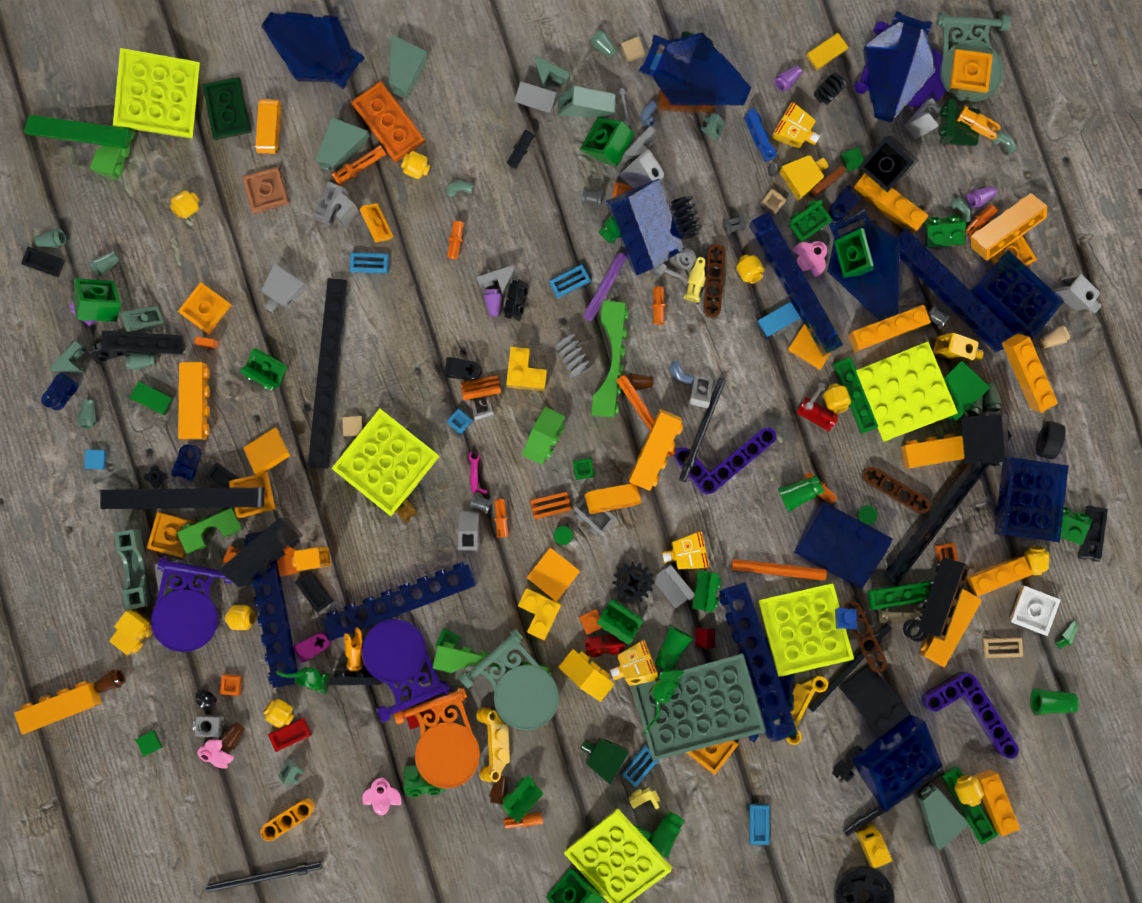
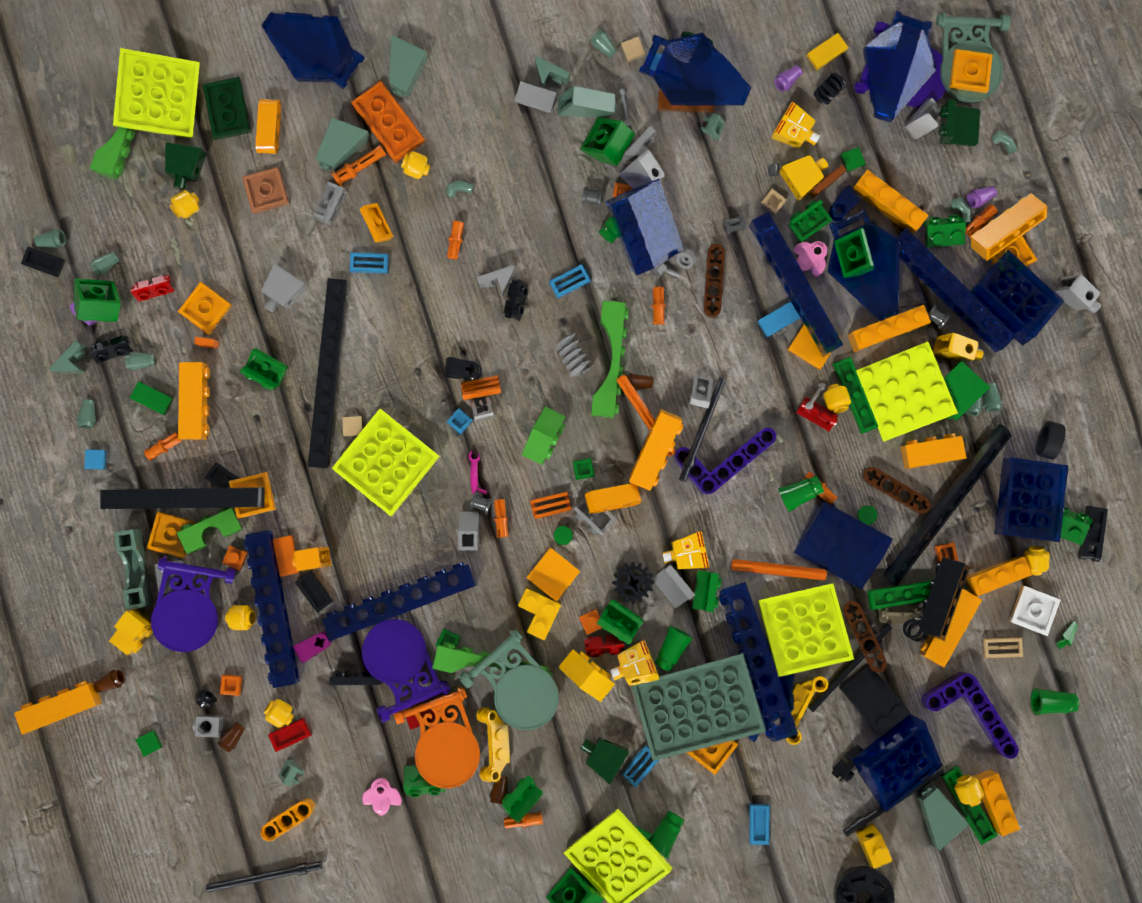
(60, 390): clear blue piece -> none
(78, 131): green tile -> none
(141, 342): black tile -> none
(142, 319): sand green slope -> none
(144, 290): none -> red hinge
(161, 476): black plate -> none
(162, 446): none -> orange axle
(183, 163): none -> dark green torso
(187, 464): clear blue piece -> none
(212, 753): bright pink plate -> none
(262, 552): black slope -> none
(266, 451): light orange tile -> none
(310, 678): green animal -> none
(347, 212): light grey hinge -> none
(353, 651): light orange piece -> none
(406, 511): pearl gold wheel -> none
(493, 301): medium lavender cone -> none
(520, 149): black pin -> none
(520, 374): yellow brick -> none
(605, 286): medium lavender axle -> none
(641, 796): light yellow bracket -> none
(646, 115): sand blue arm -> none
(663, 690): green animal -> none
(678, 374): sand blue arm -> none
(685, 217): black piece -> none
(696, 280): light yellow piece -> none
(705, 638): dark red slope -> none
(750, 268): yellow head -> none
(759, 135): blue hinge -> none
(846, 618): blue plate -> none
(888, 163): black slope -> none
(978, 123): light orange piece -> none
(985, 439): black slope -> none
(1029, 373): light orange brick -> none
(1055, 337): tan cone -> none

